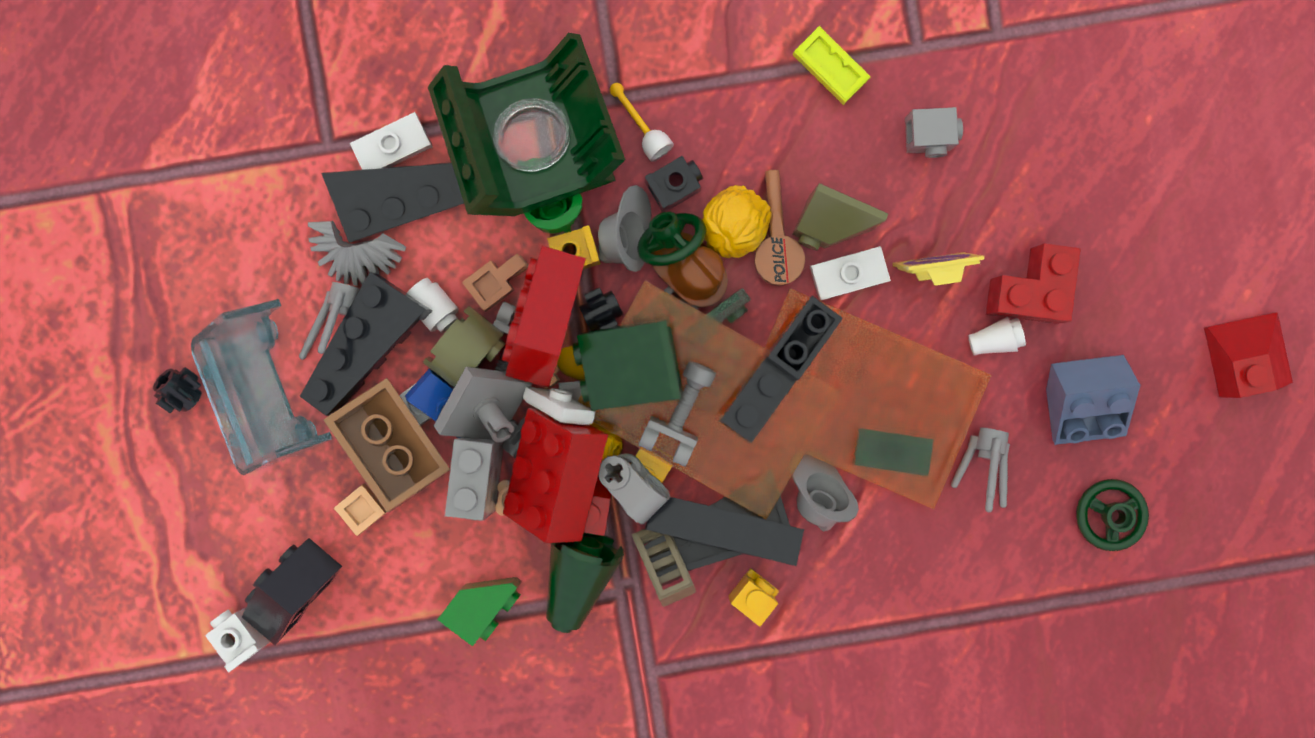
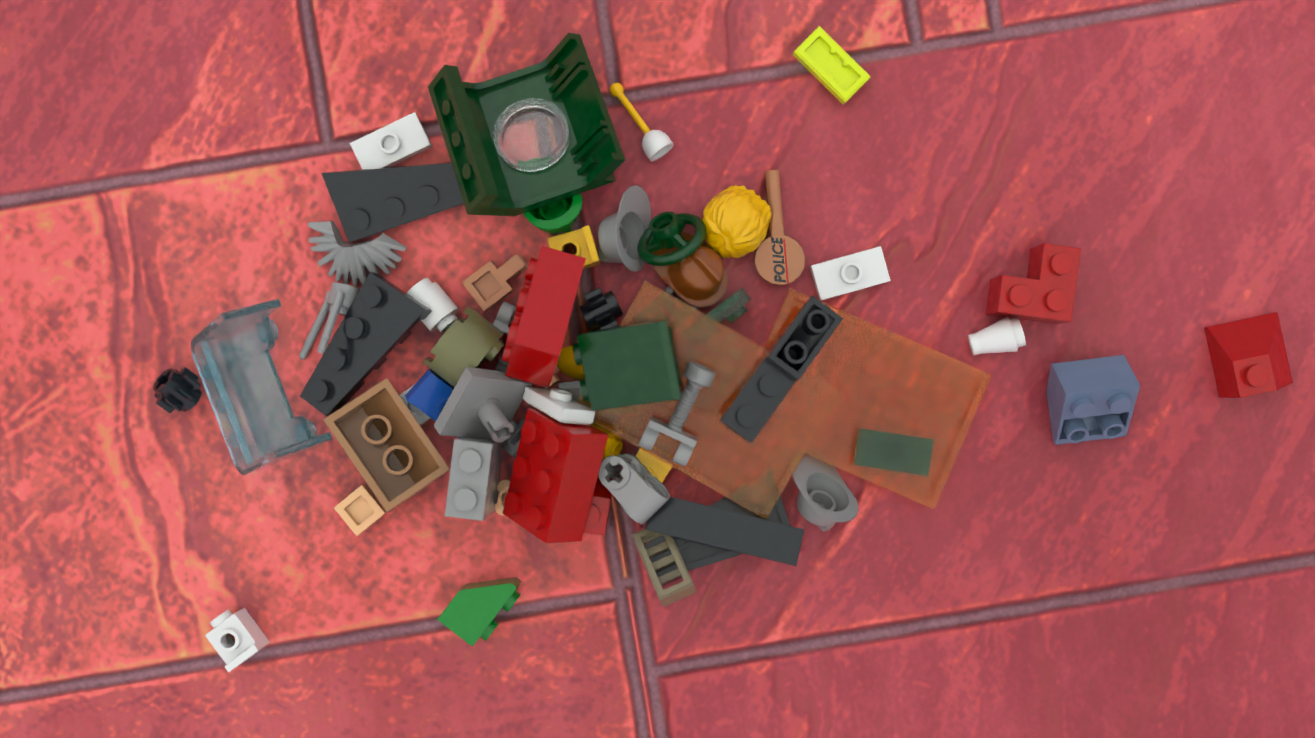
(287, 591): black brick -> none
(578, 578): dark green cone -> none
(668, 195): black brick -> none
(754, 597): yellow brick -> none
(834, 218): olive slope -> none
(933, 131): light grey brick -> none
(940, 269): light yellow piece -> none
(995, 447): light grey plant -> none
(1126, 518): dark green piece -> none

